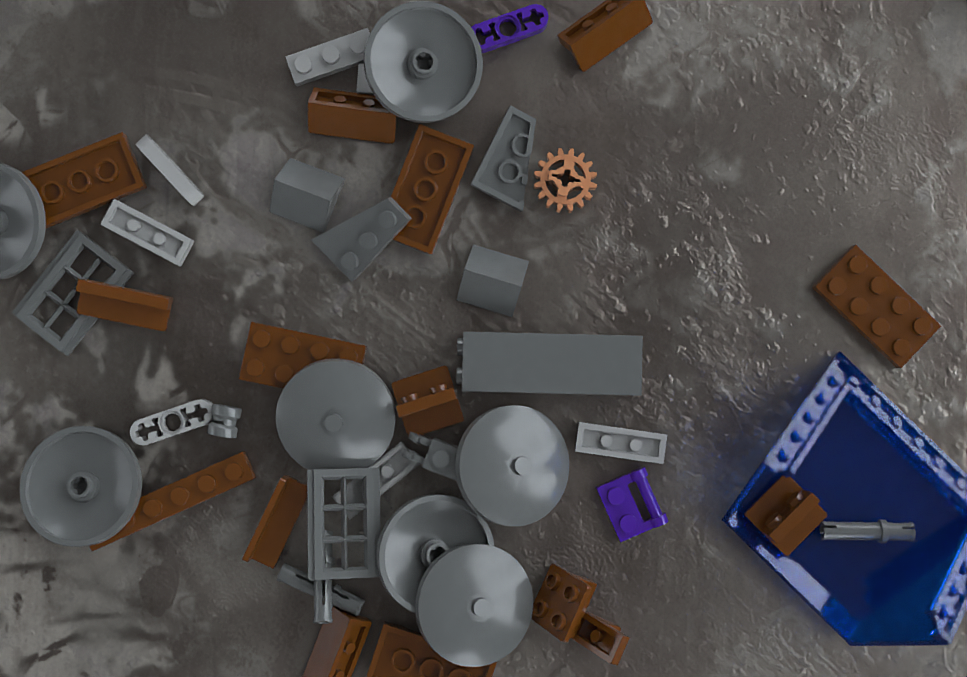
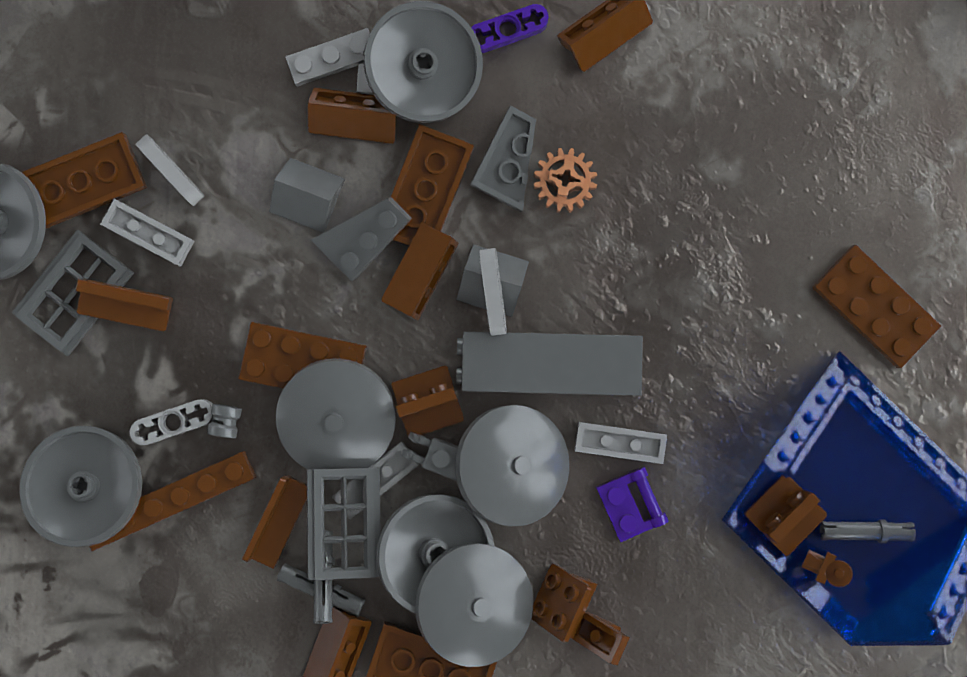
(420, 271): none -> reddish brown panel
(493, 291): none -> light grey beam
(827, 568): none -> reddish brown hips

